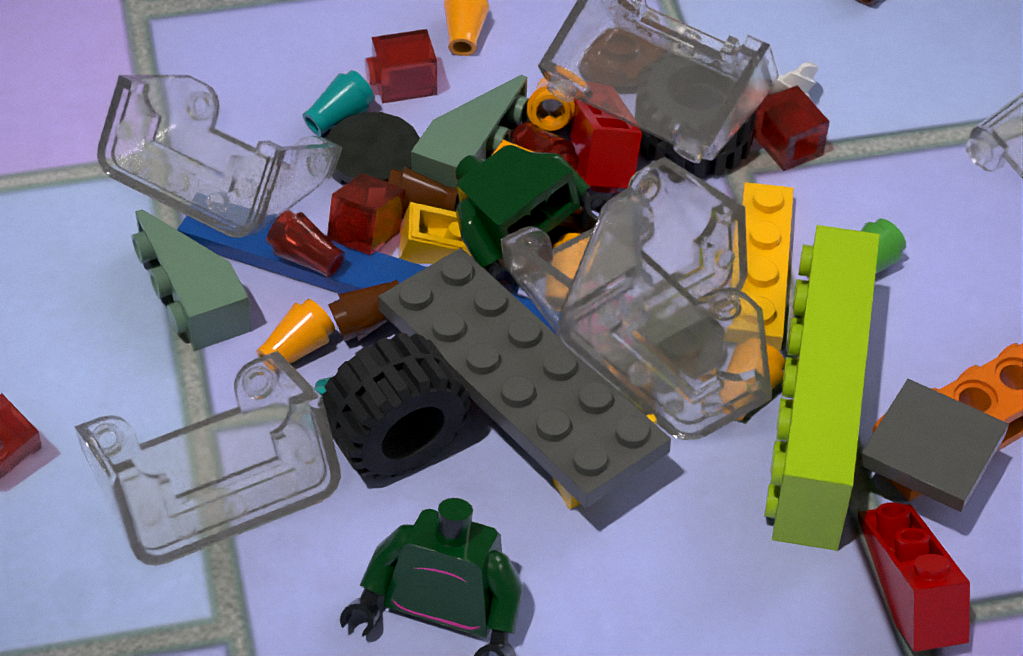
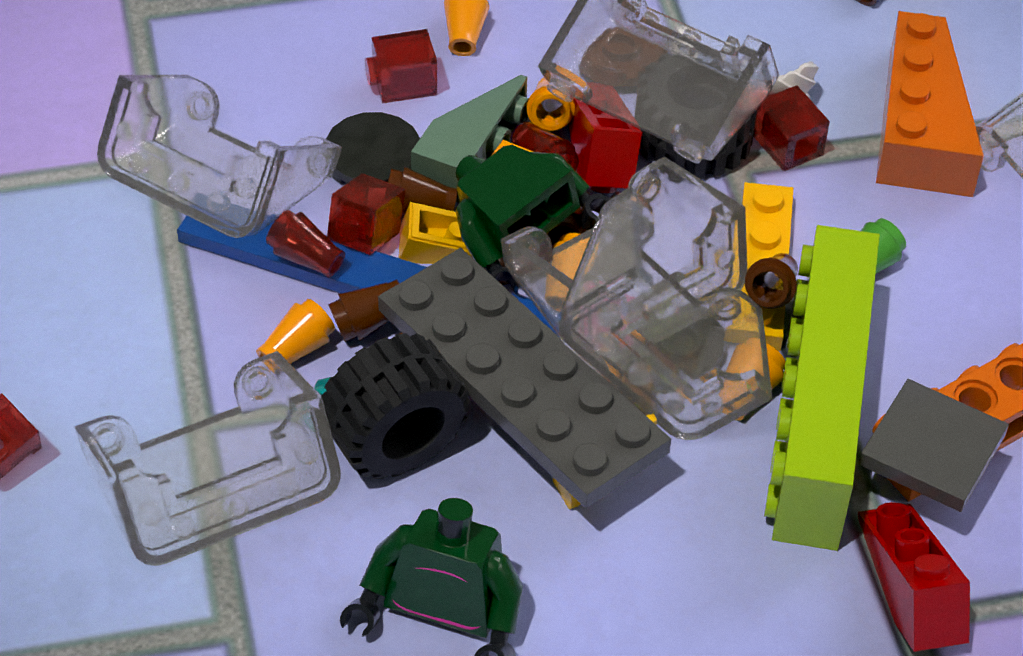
(198, 283): sand green slope -> none
(343, 98): teal cone -> none
(767, 288): none -> reddish brown cone
(927, 116): none -> orange wedge

